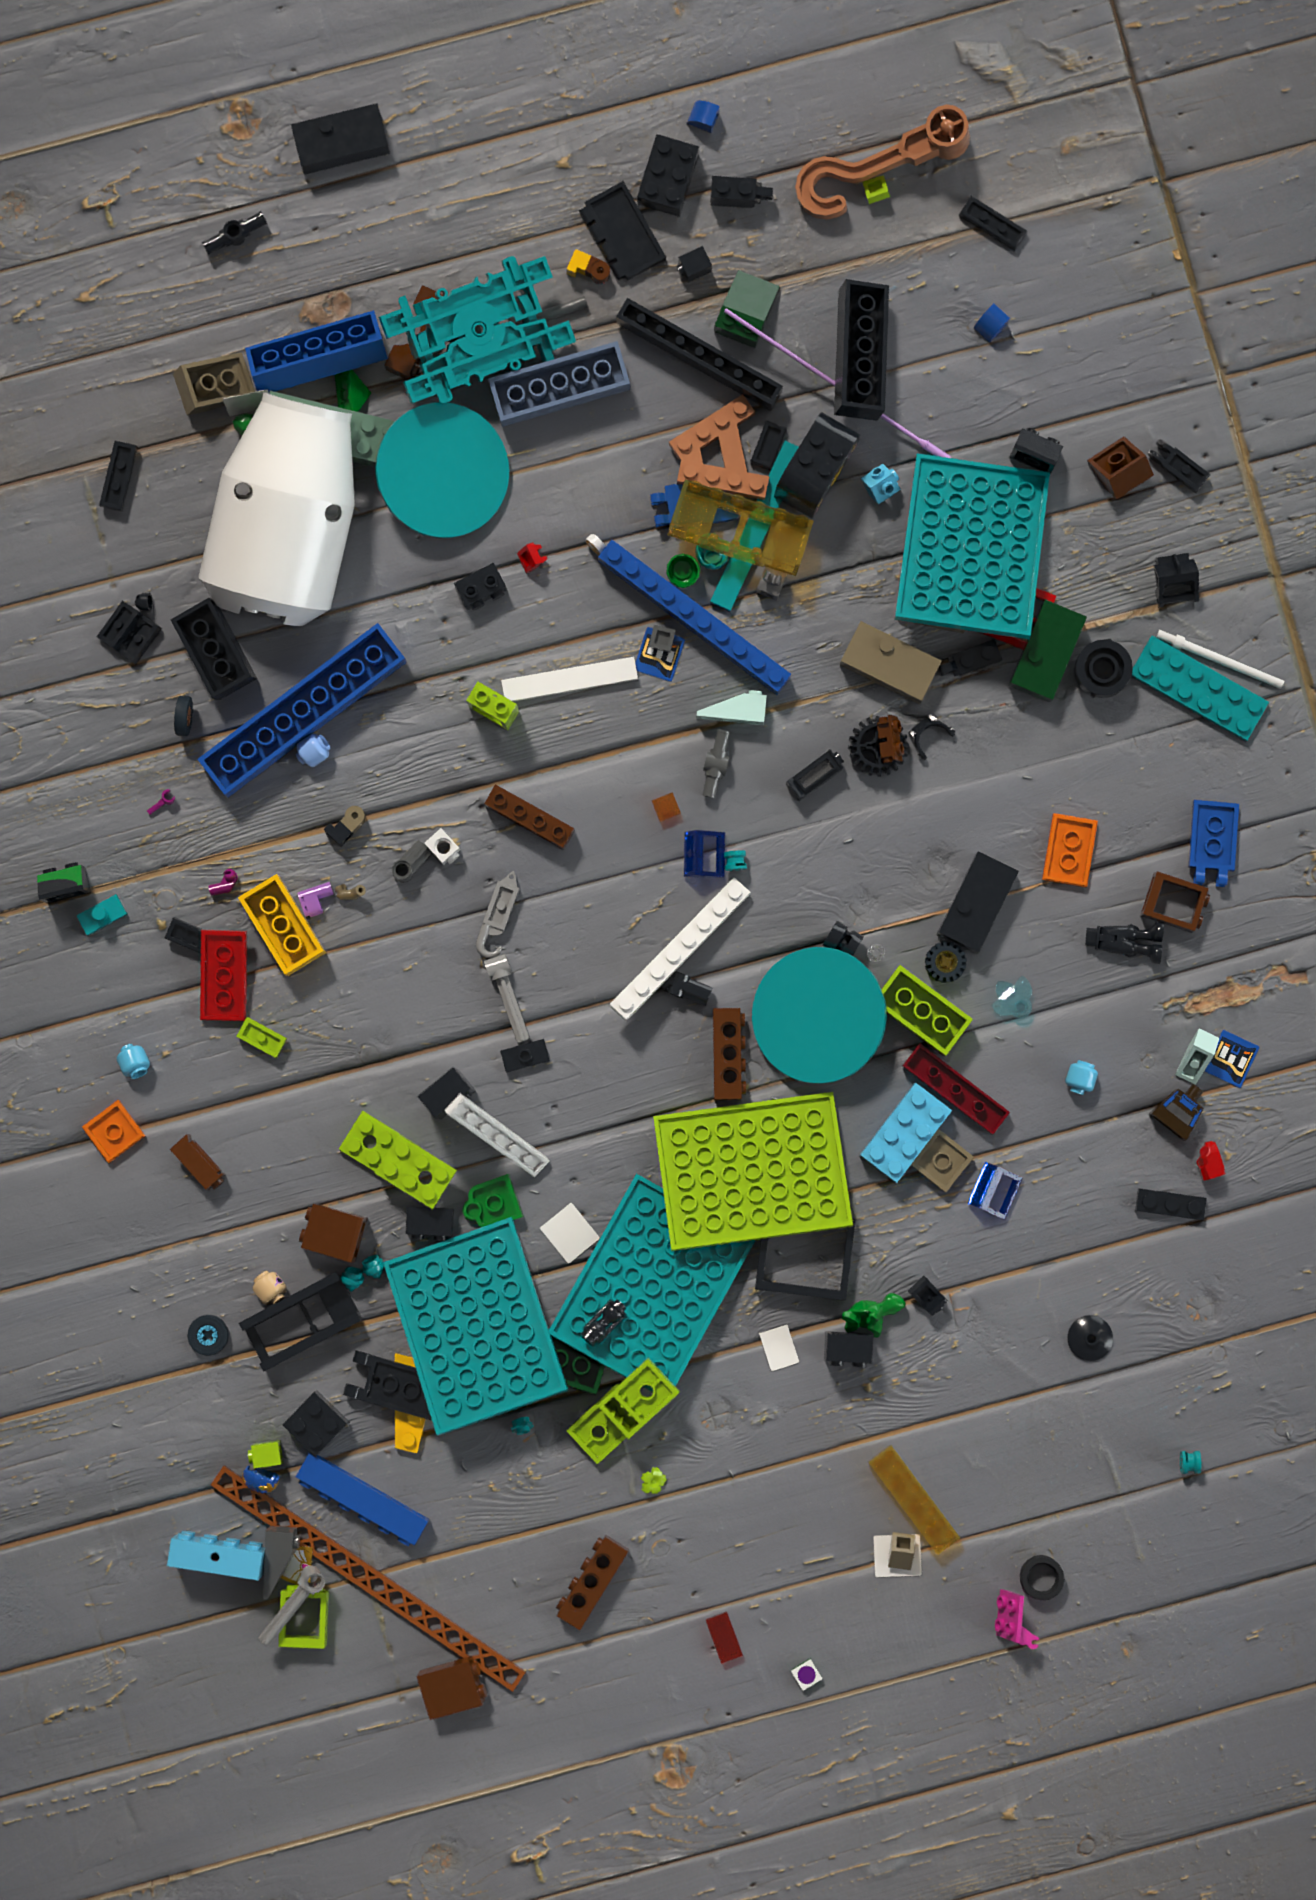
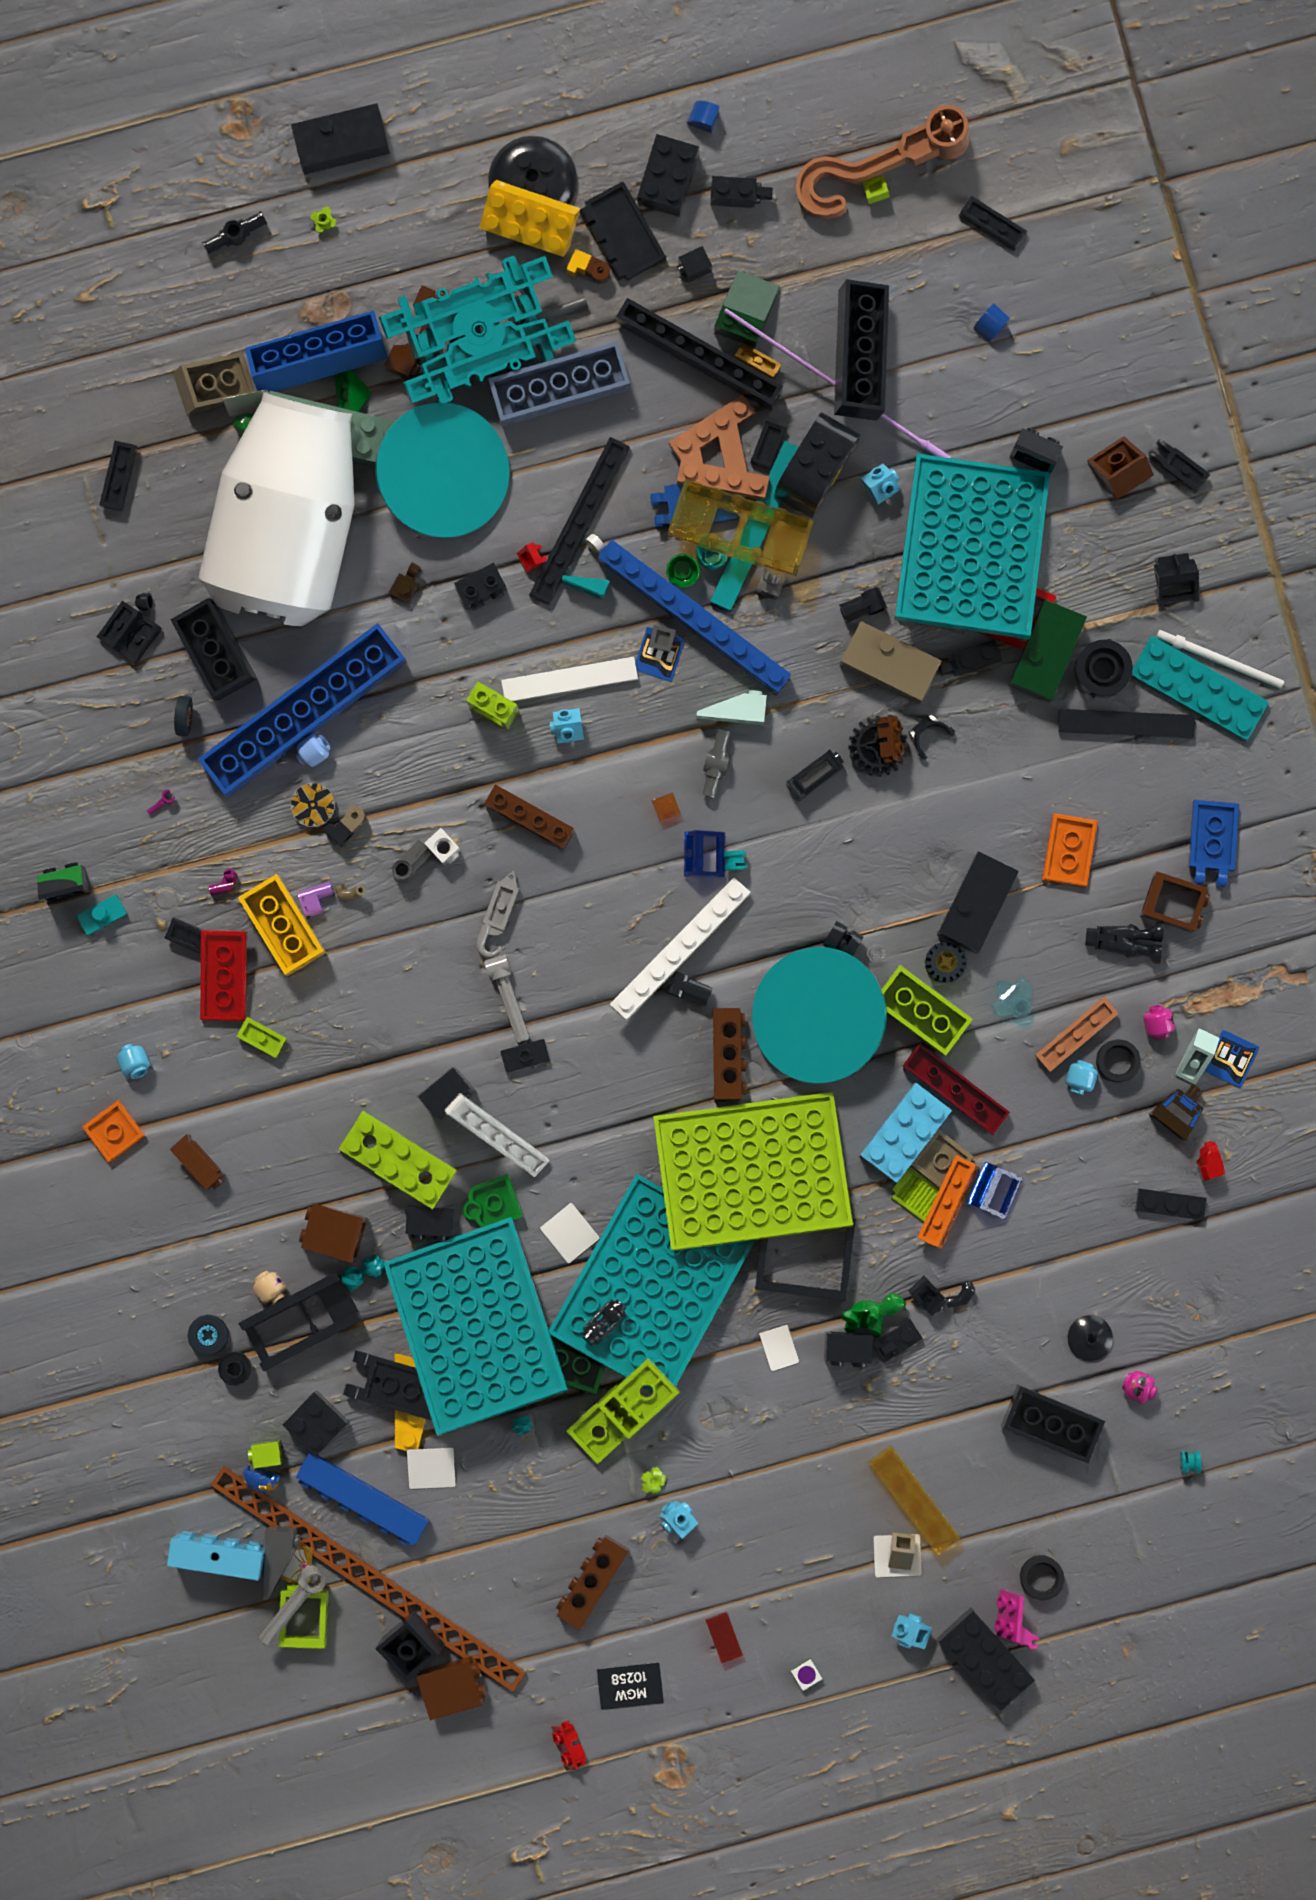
(235, 1368): none -> black plate
(313, 805): none -> tile
(327, 224): none -> lime plate
(405, 586): none -> dark brown plate
(410, 1646): none -> black brick
(431, 1468): none -> white sticker
(529, 218): none -> yellow brick
(540, 156): none -> black brick
(567, 726): none -> medium azure brick
(570, 1754): none -> red hinge
(579, 521): none -> black tile
(591, 586): none -> teal slope
(630, 1686): none -> black sticker
(677, 1519): none -> medium azure brick
(758, 361): none -> pearl gold plate
(869, 603): none -> black piece
(897, 1340): none -> black hinge
(911, 1631): none -> medium azure brick
(915, 1193): none -> lime window
(948, 1202): none -> orange fence
(964, 1297): none -> black arm
(985, 1659): none -> black brick
(1052, 1424): none -> black brick
(1076, 1034): none -> nougat plate
(1126, 723): none -> black tile
(1135, 1063): none -> black tyre
(1139, 1387): none -> dark pink head
(1159, 1022): none -> dark pink head

